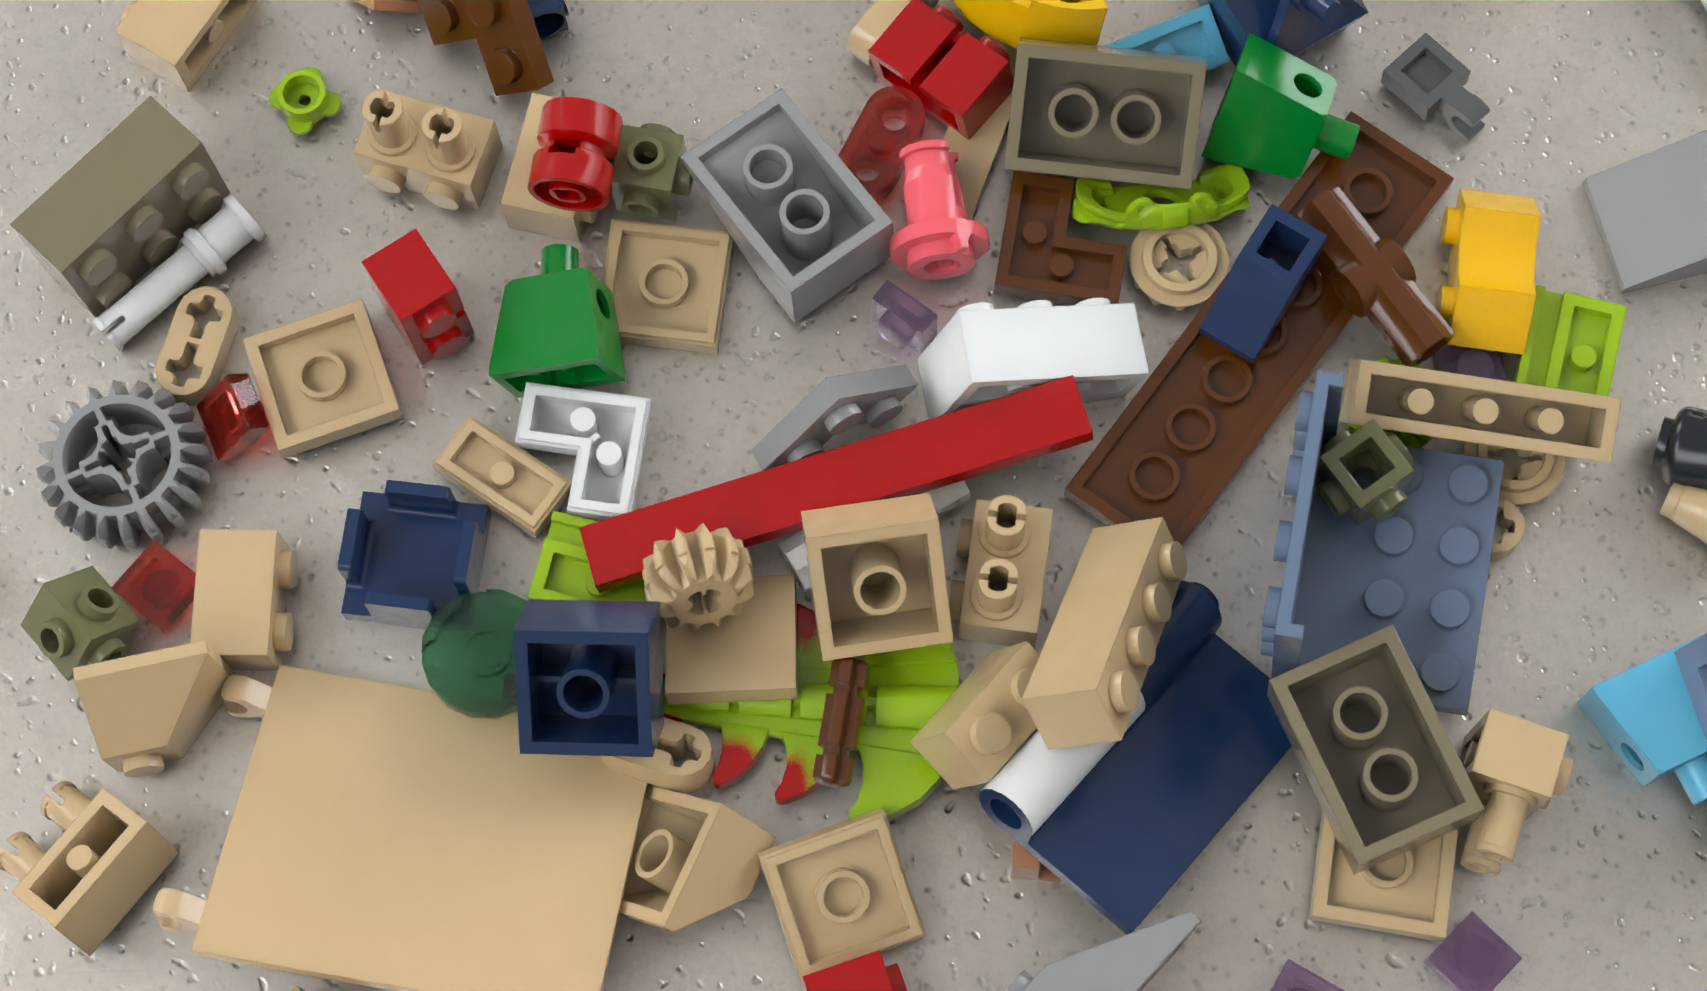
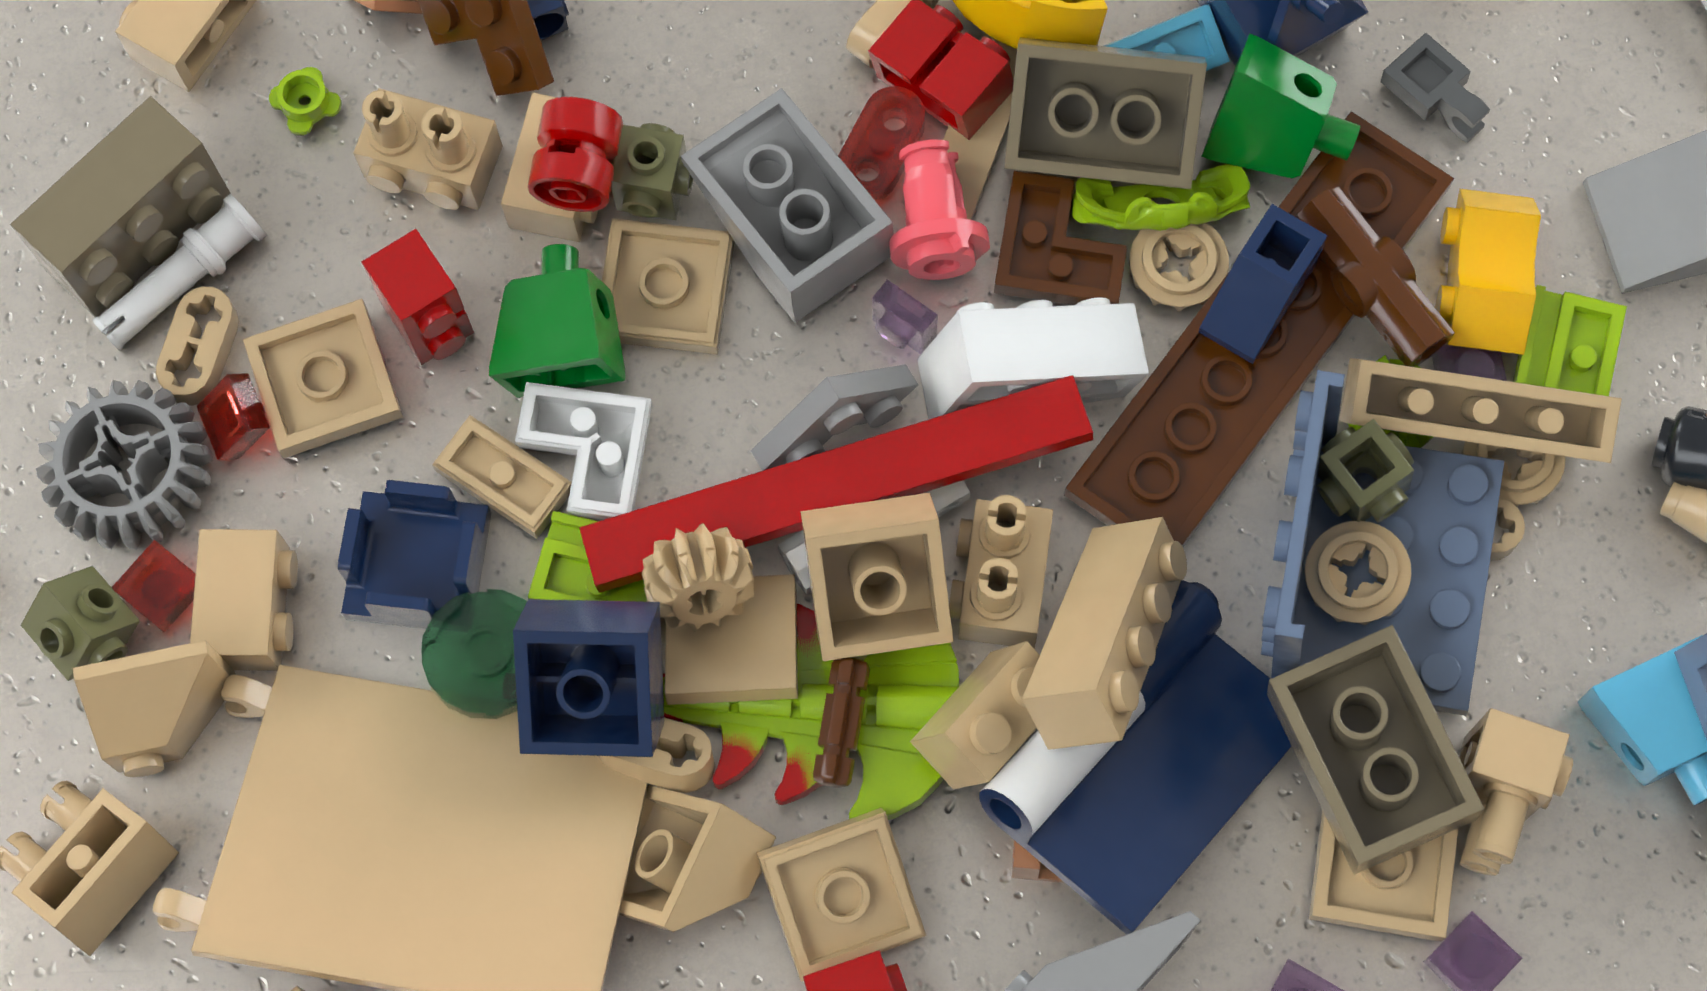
(1345, 545): none -> tan gear

